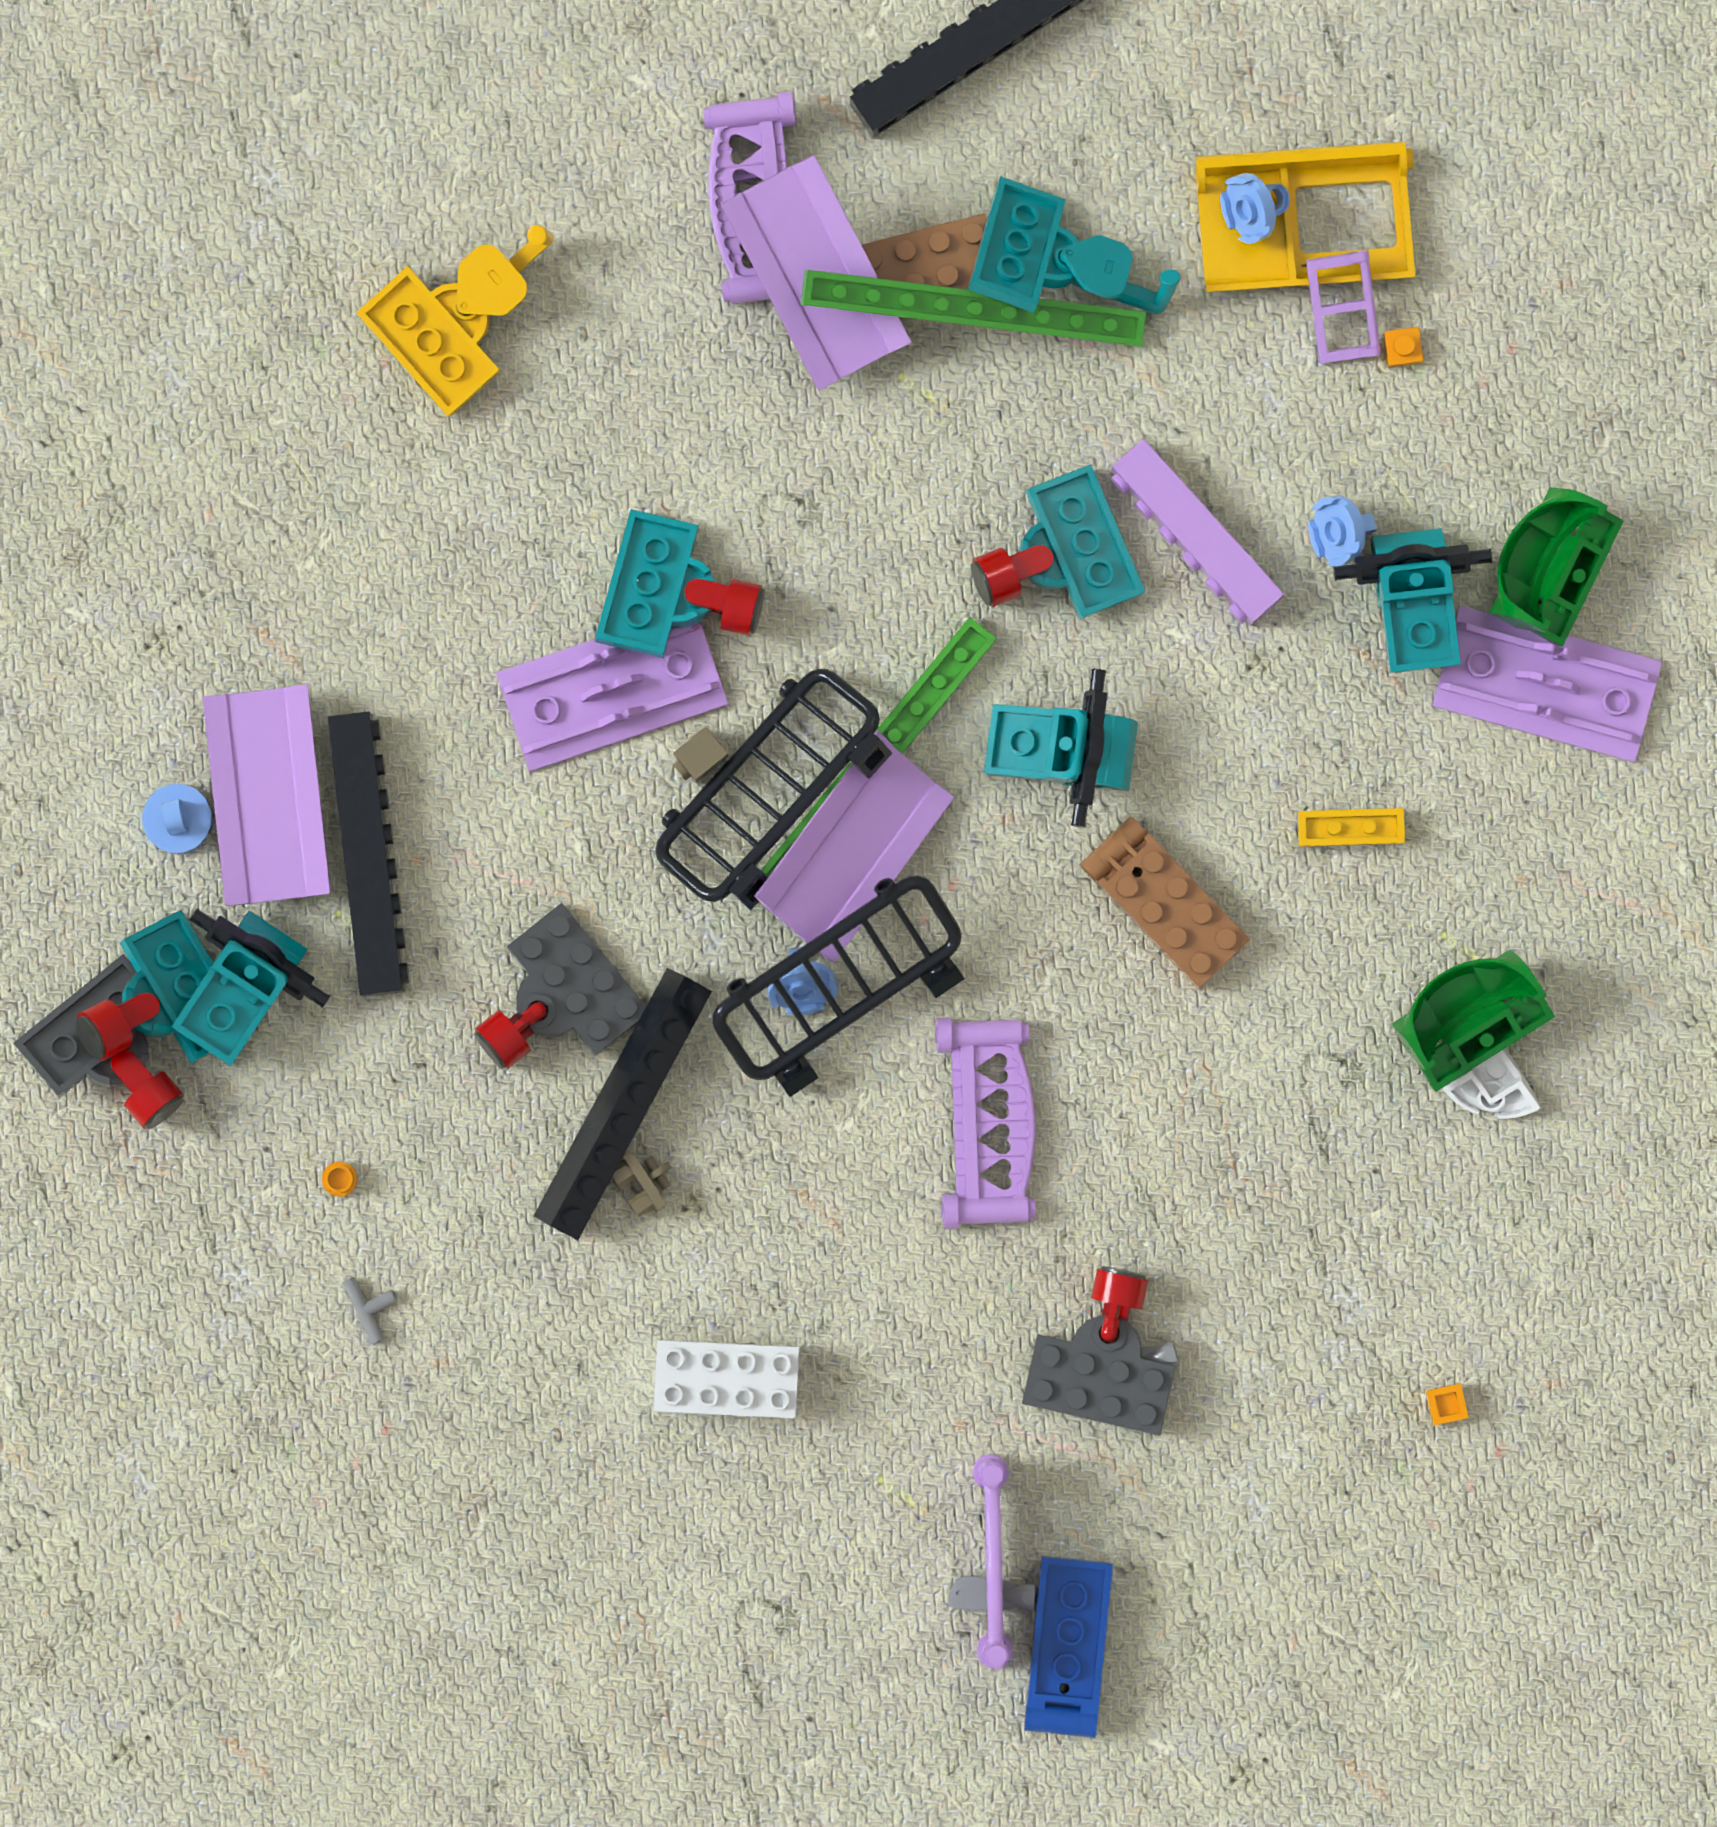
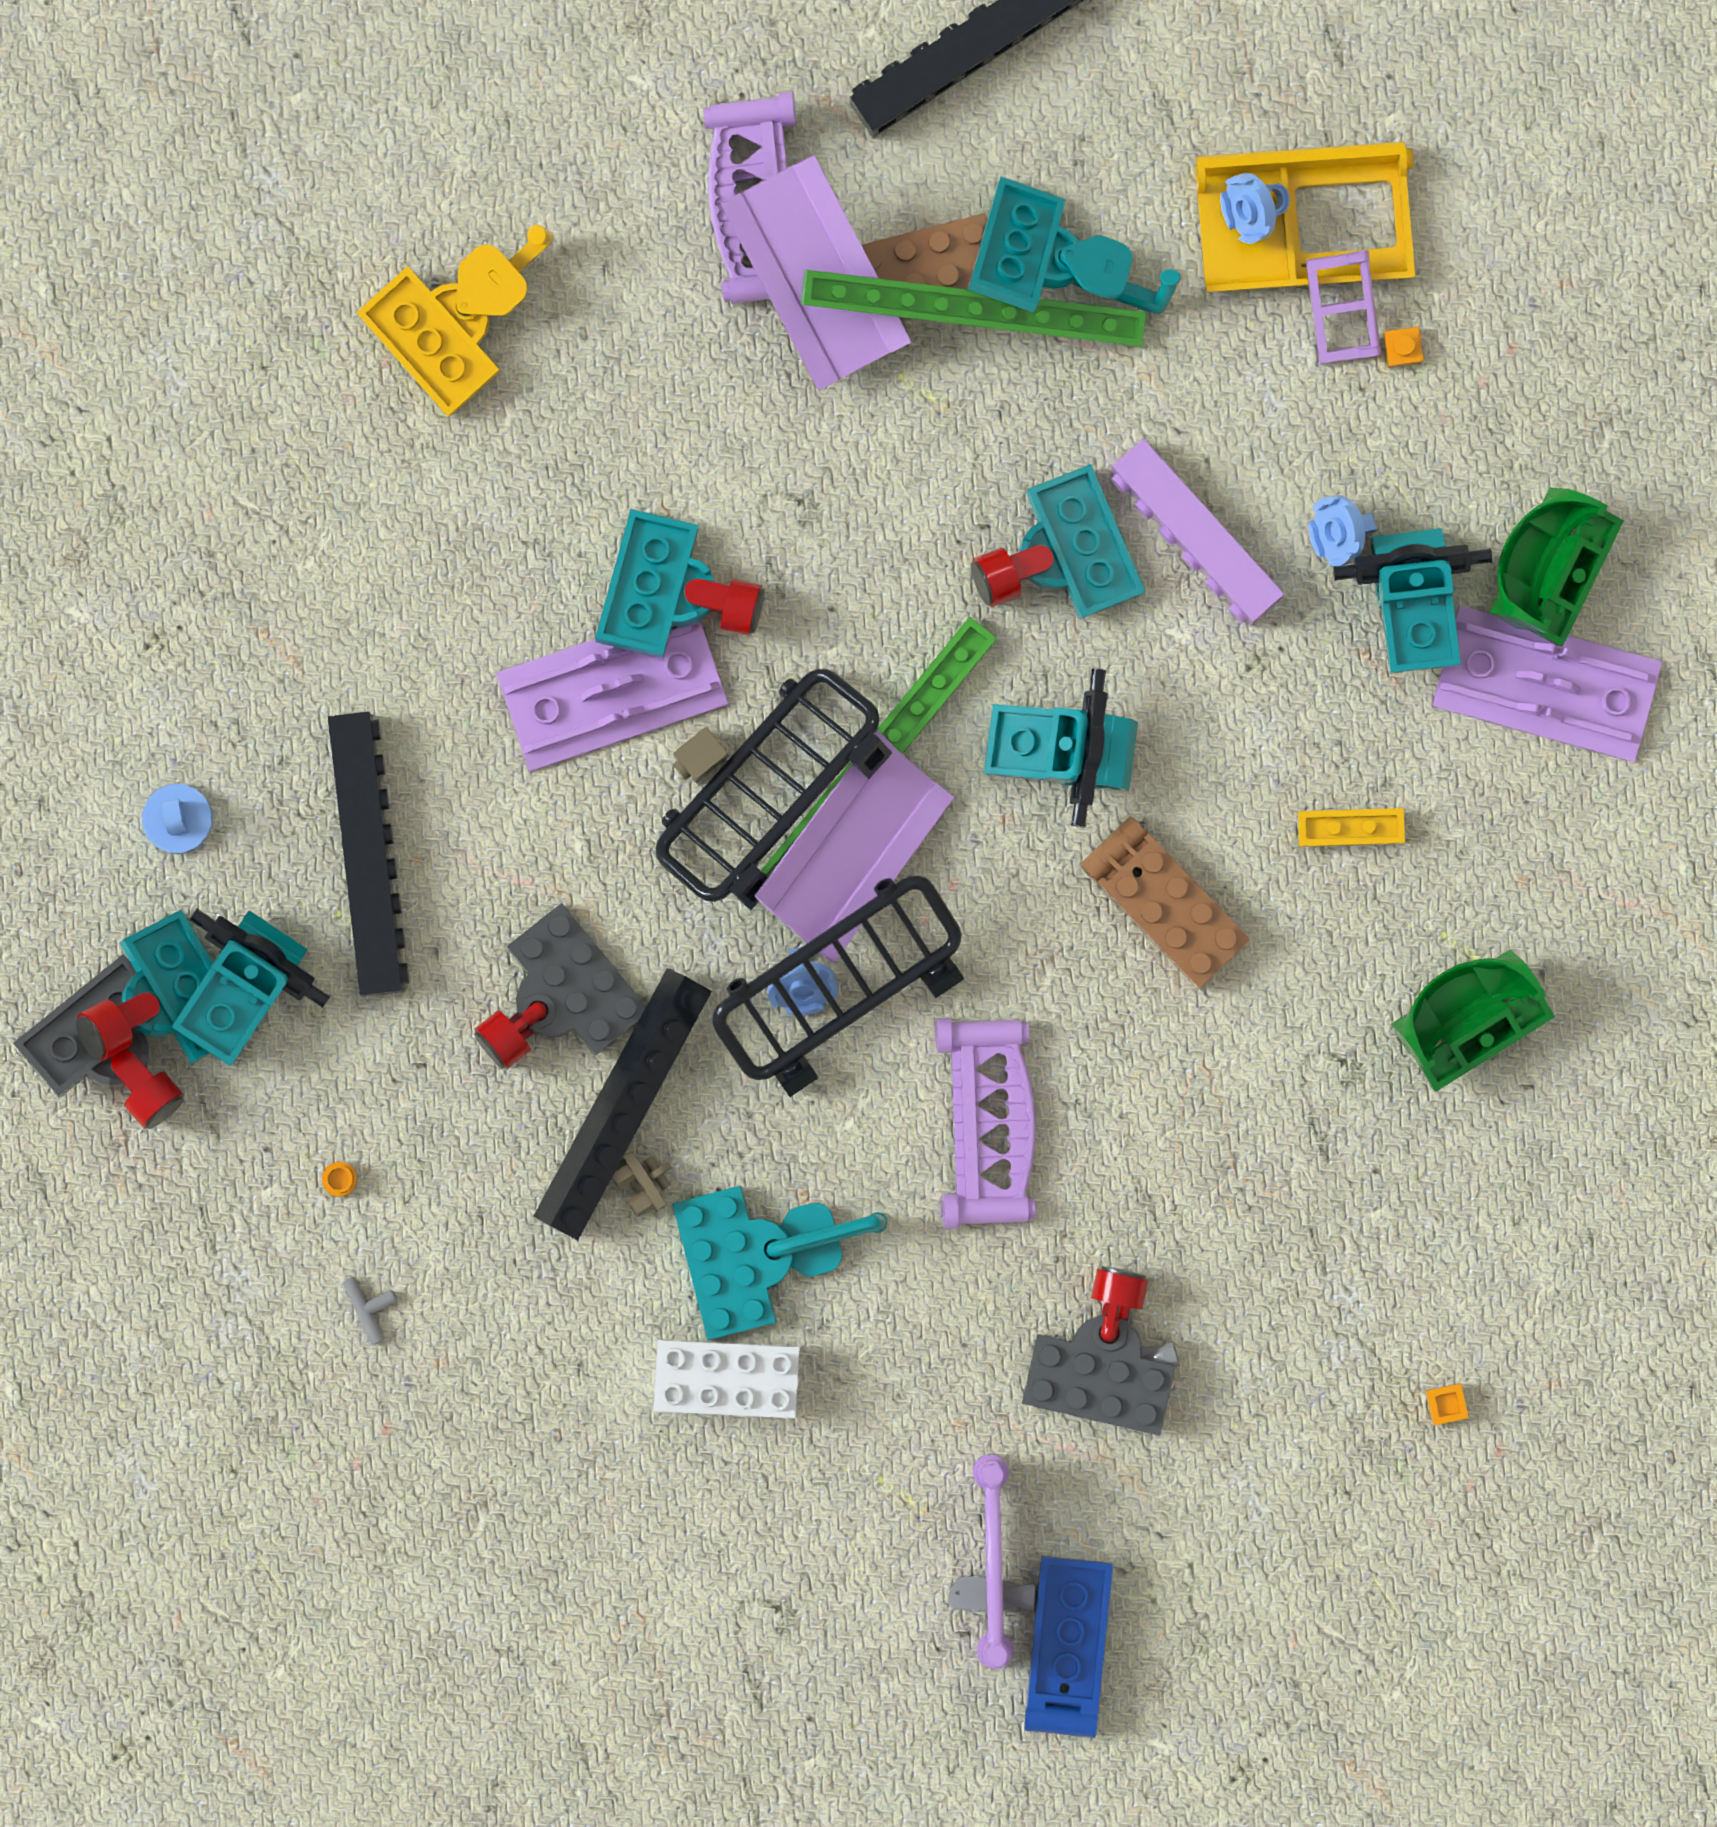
(266, 795): lavender hinge -> none
(731, 1258): none -> teal plate
(1495, 1088): white brick -> none

